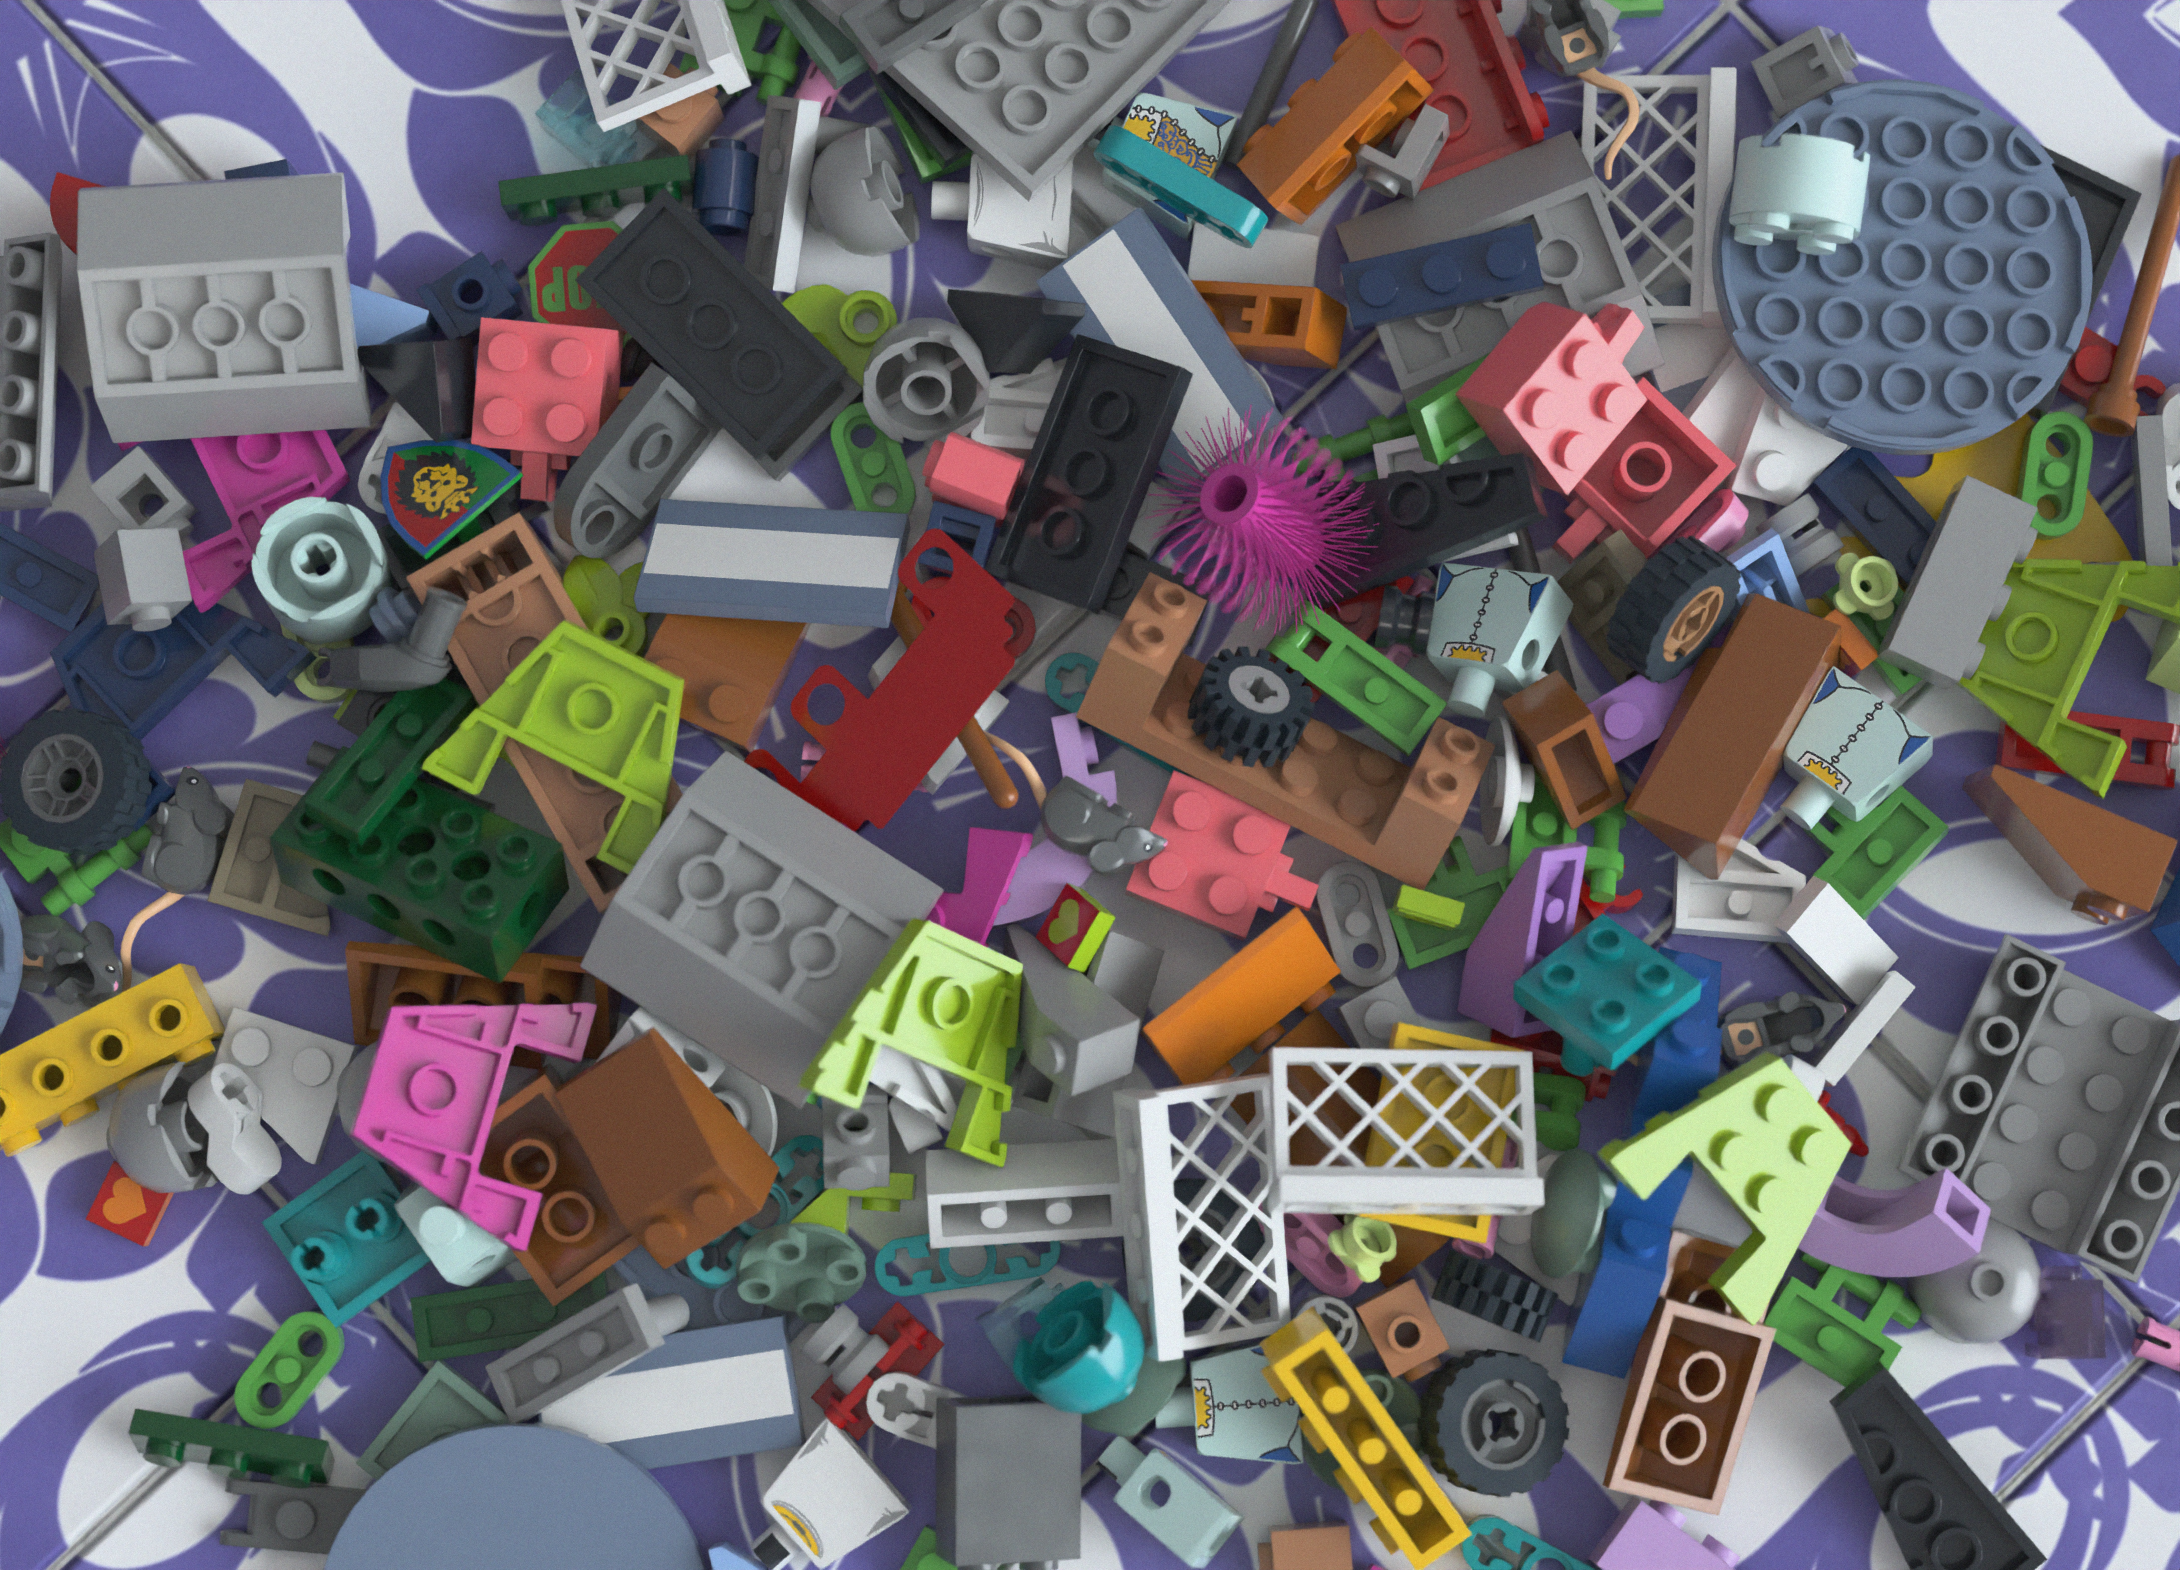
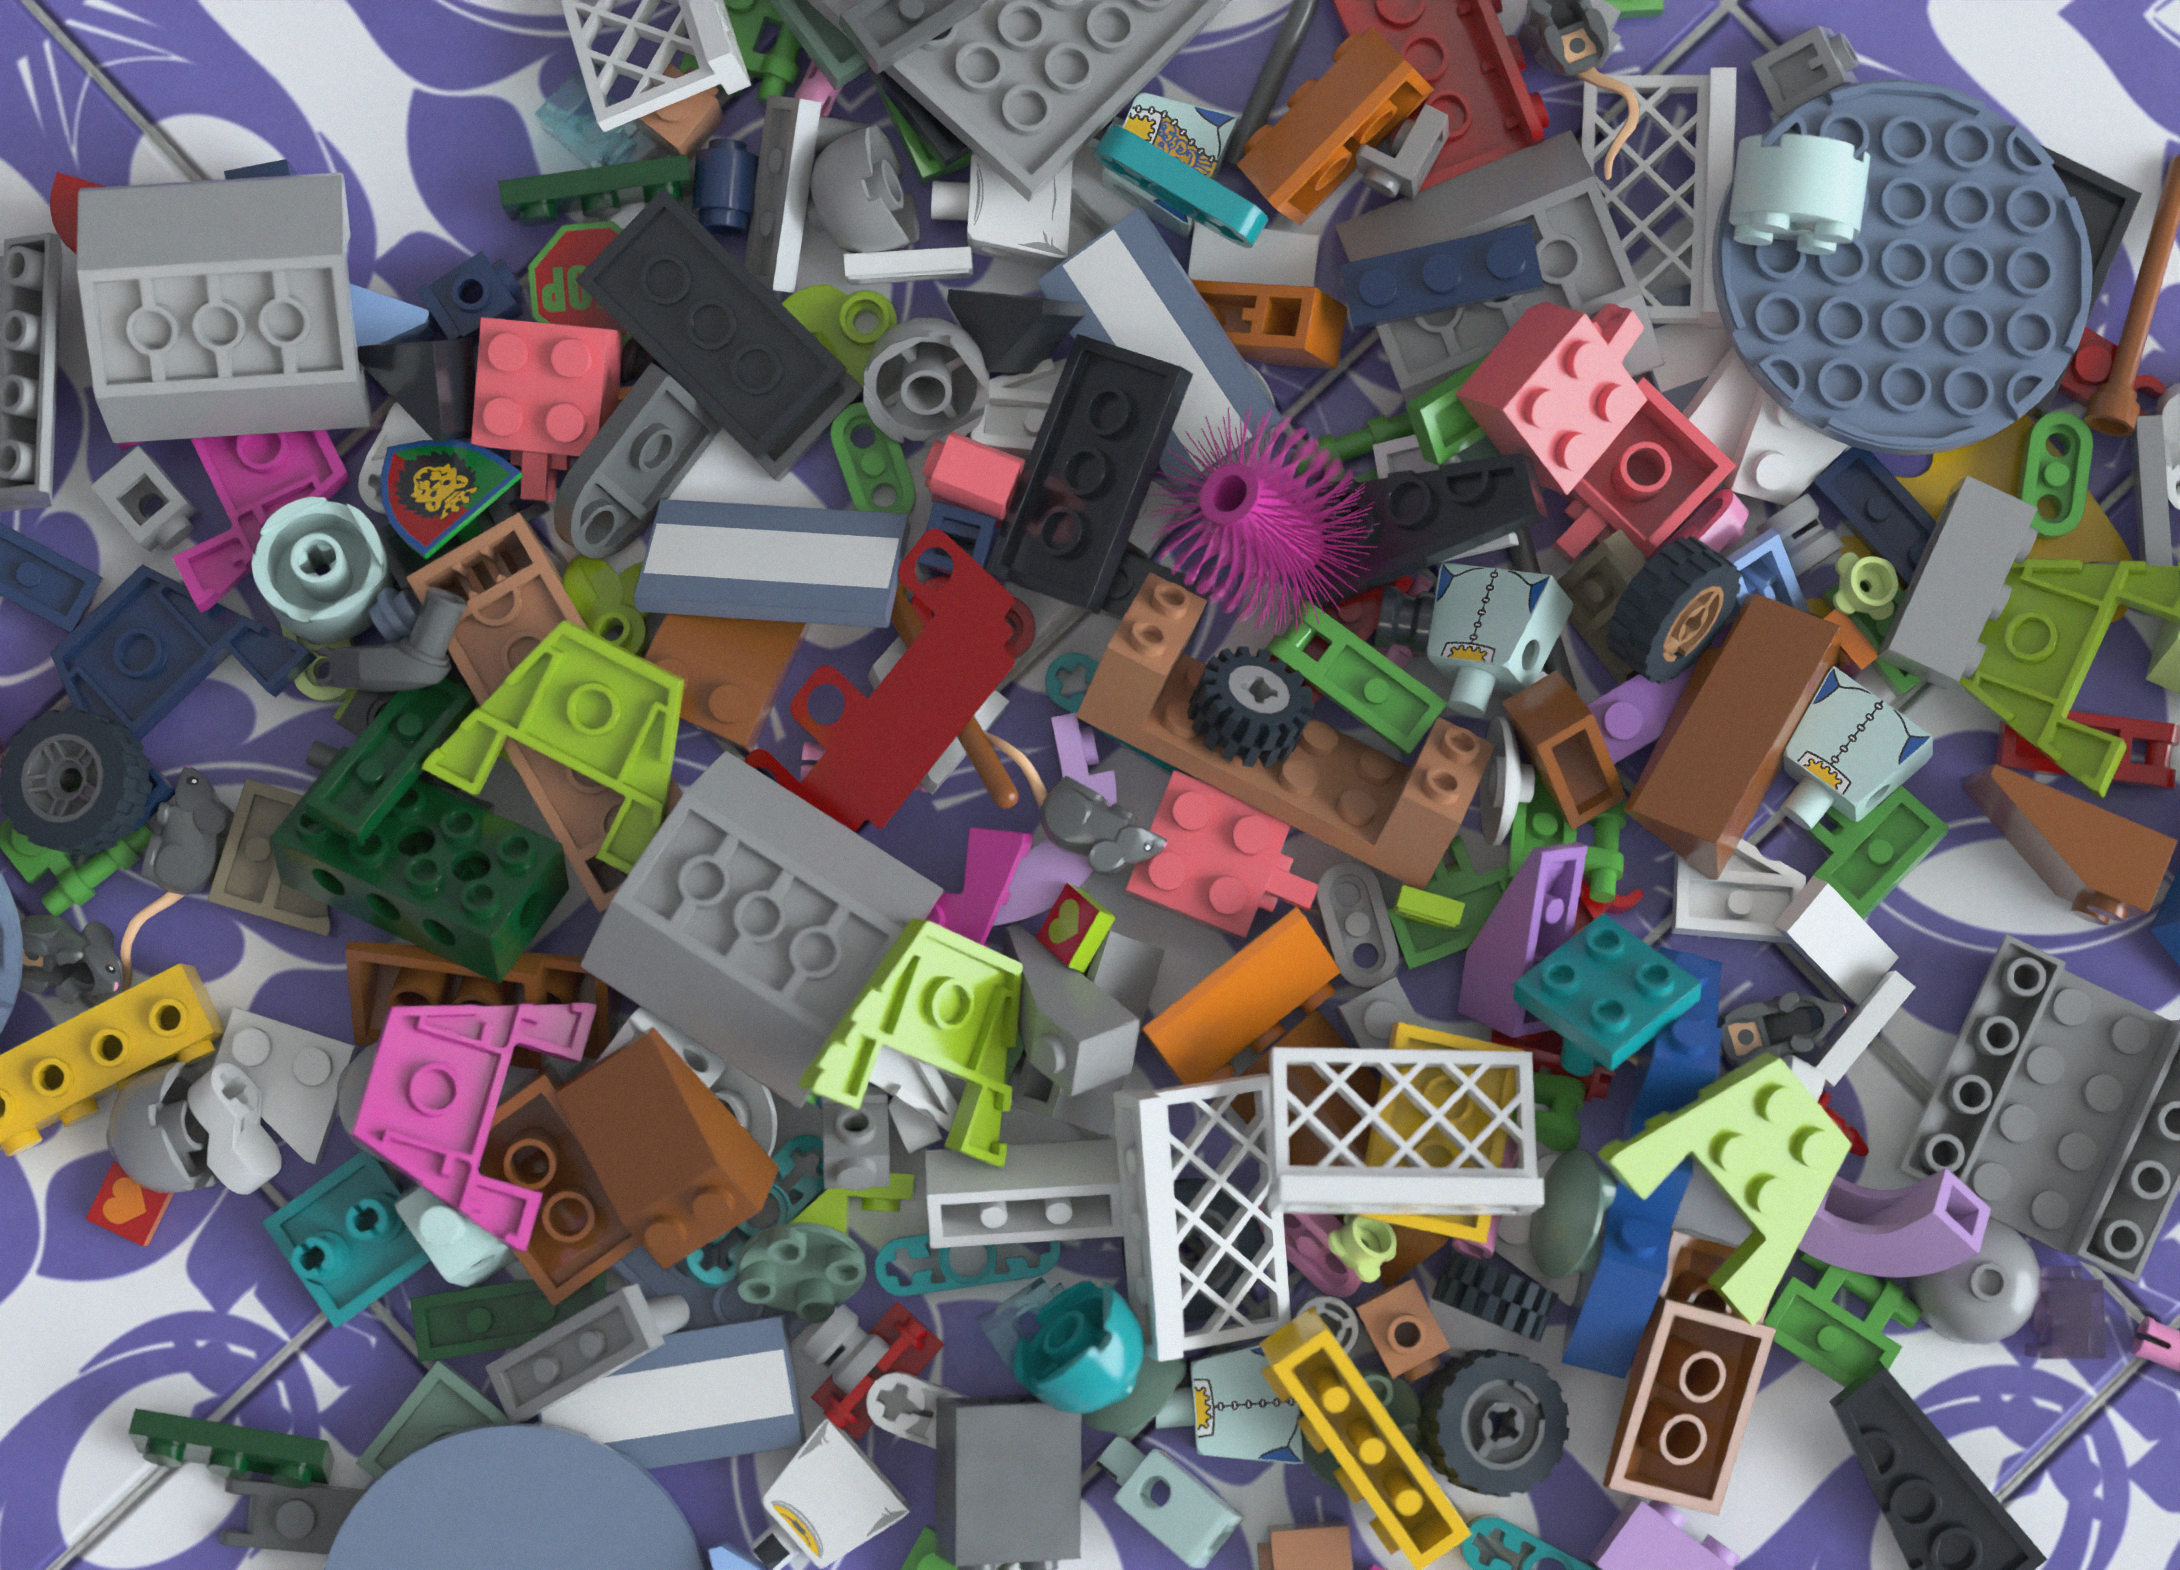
(142, 577): light grey brick -> none
(291, 1368): bright green plate -> none
(908, 265): none -> white tile

